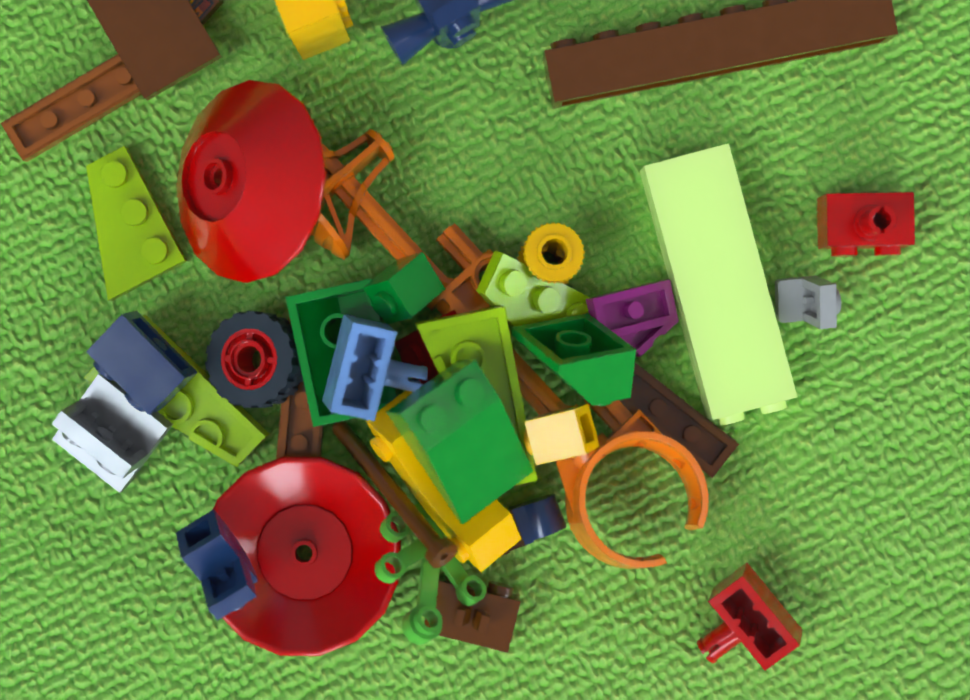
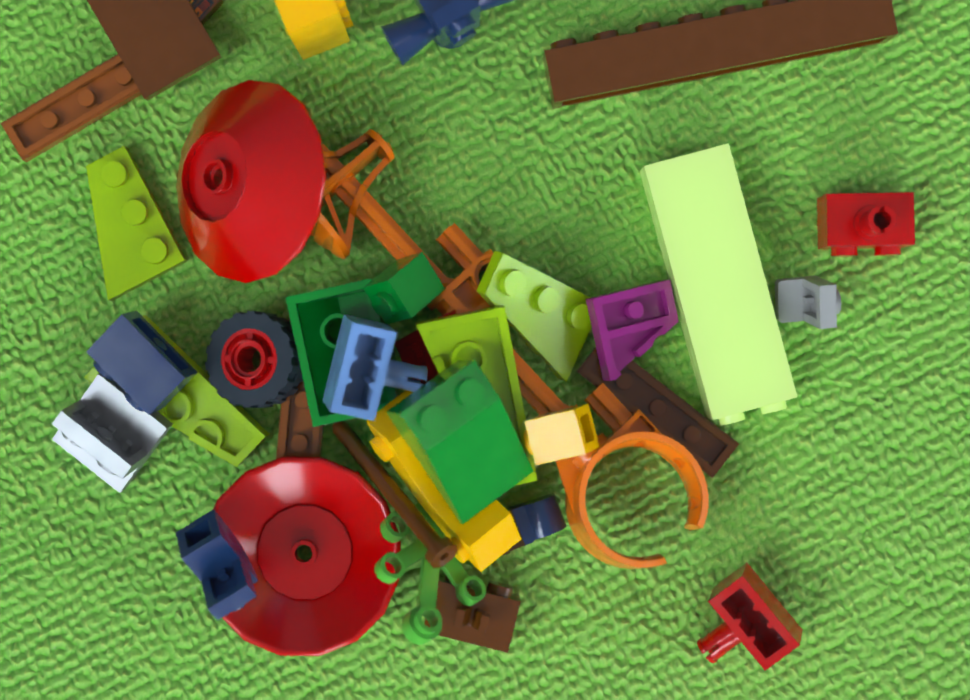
(560, 242): yellow hose -> none
(582, 356): green slope -> none

